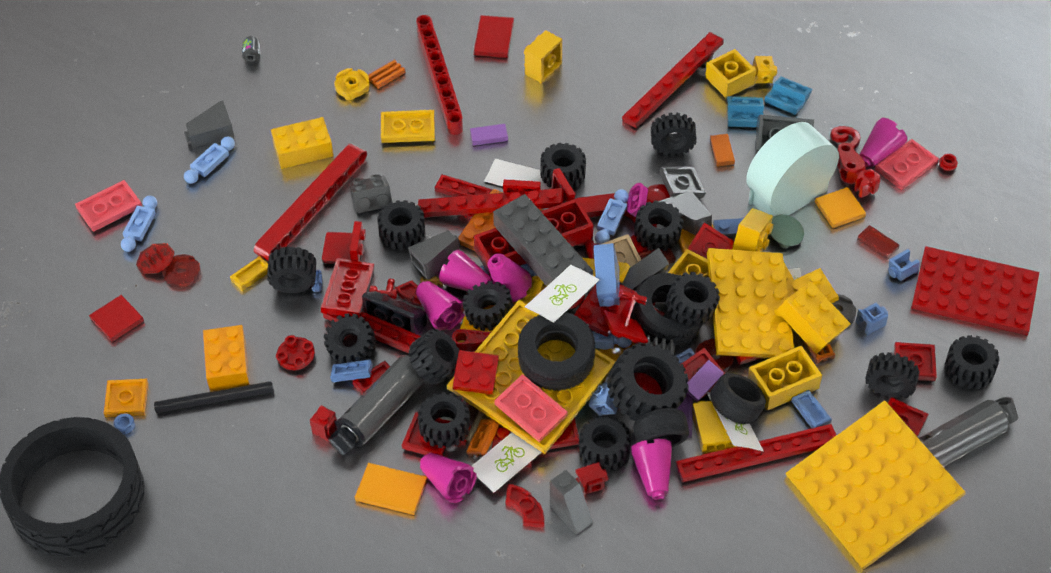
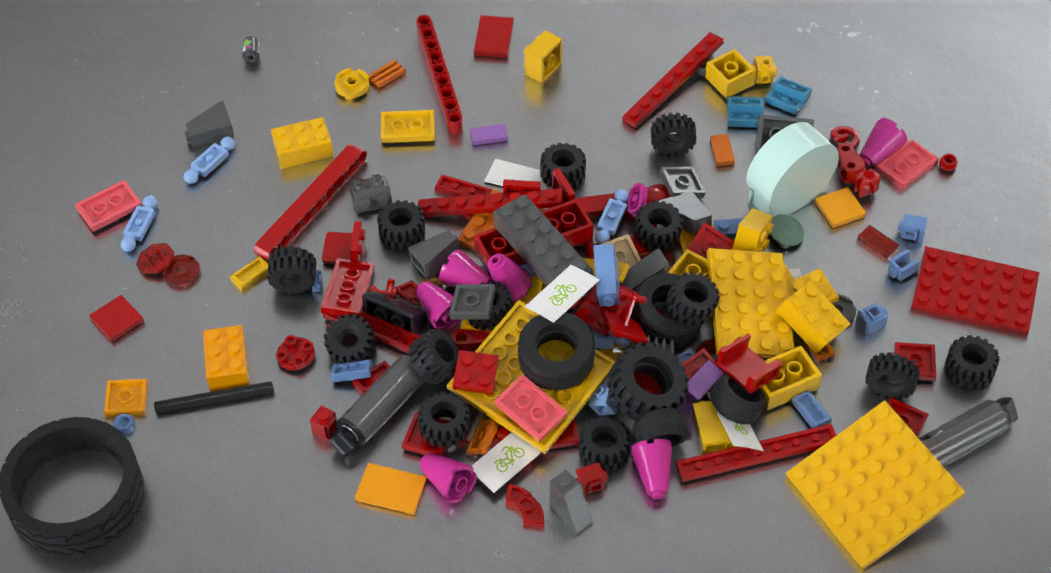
(472, 301): none -> dark grey plate
(746, 365): none -> red panel
(913, 227): none -> medium blue window

